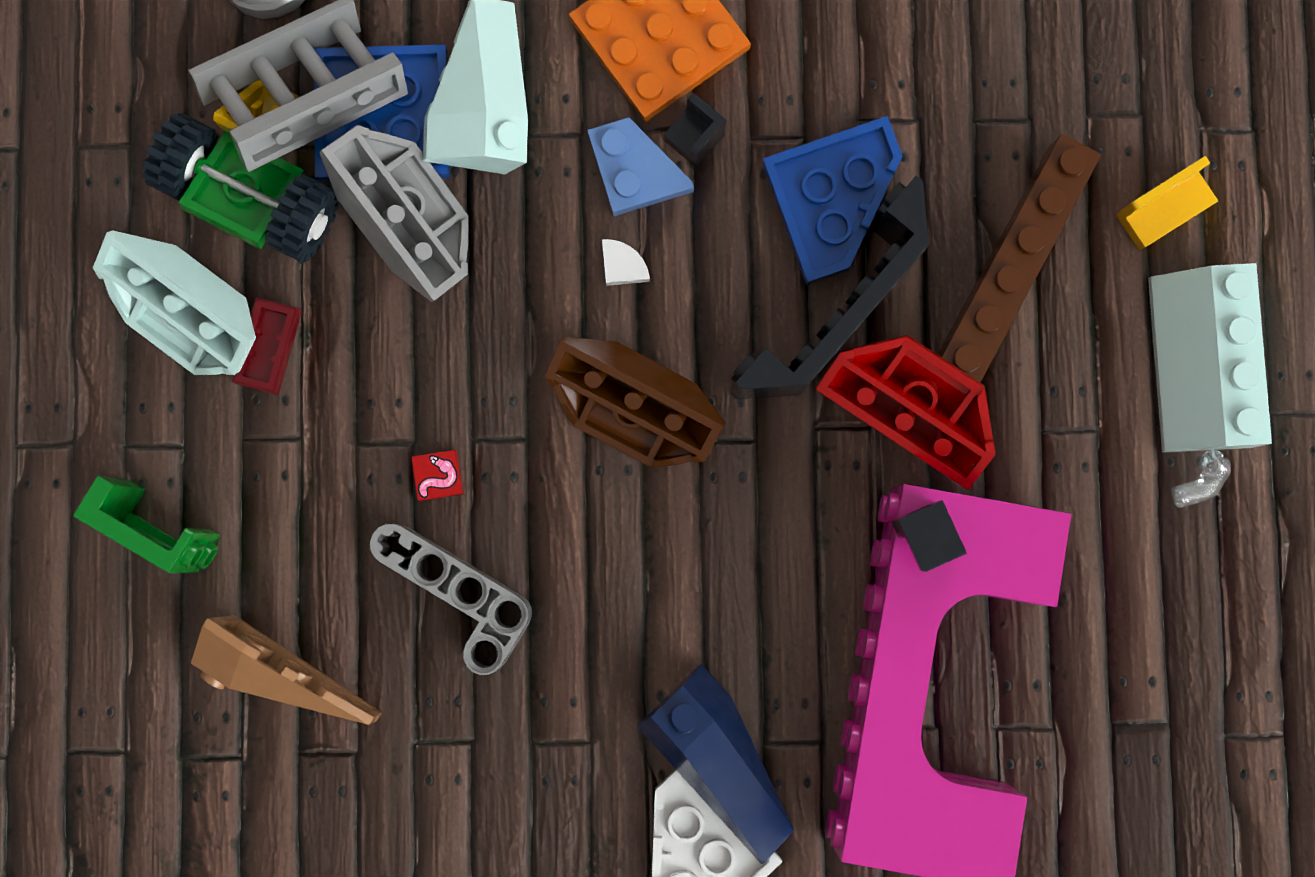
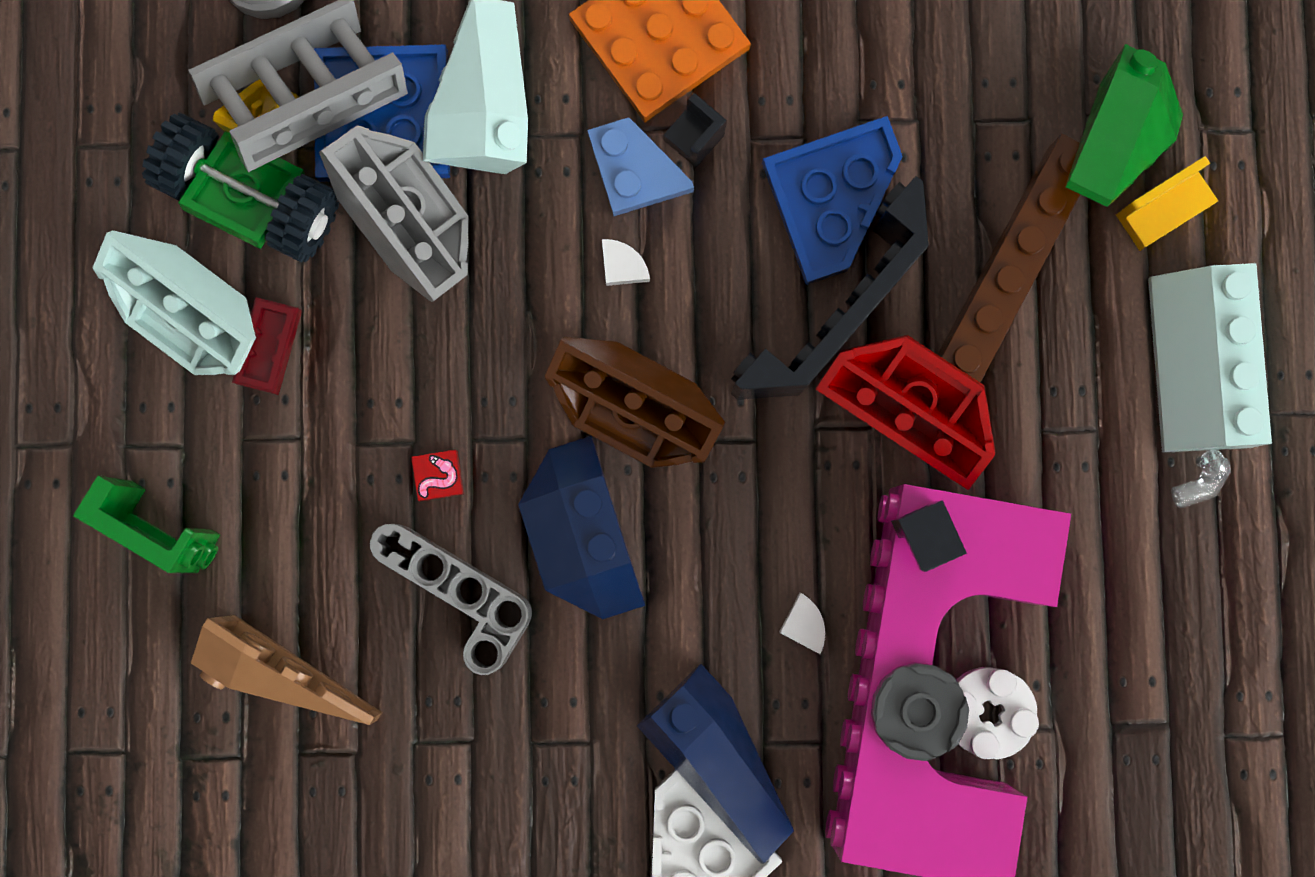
(579, 533): none -> dark blue wedge
(805, 624): none -> white tile
(920, 711): none -> dark grey tile
(1016, 721): none -> white plate
(1127, 128): none -> green wedge

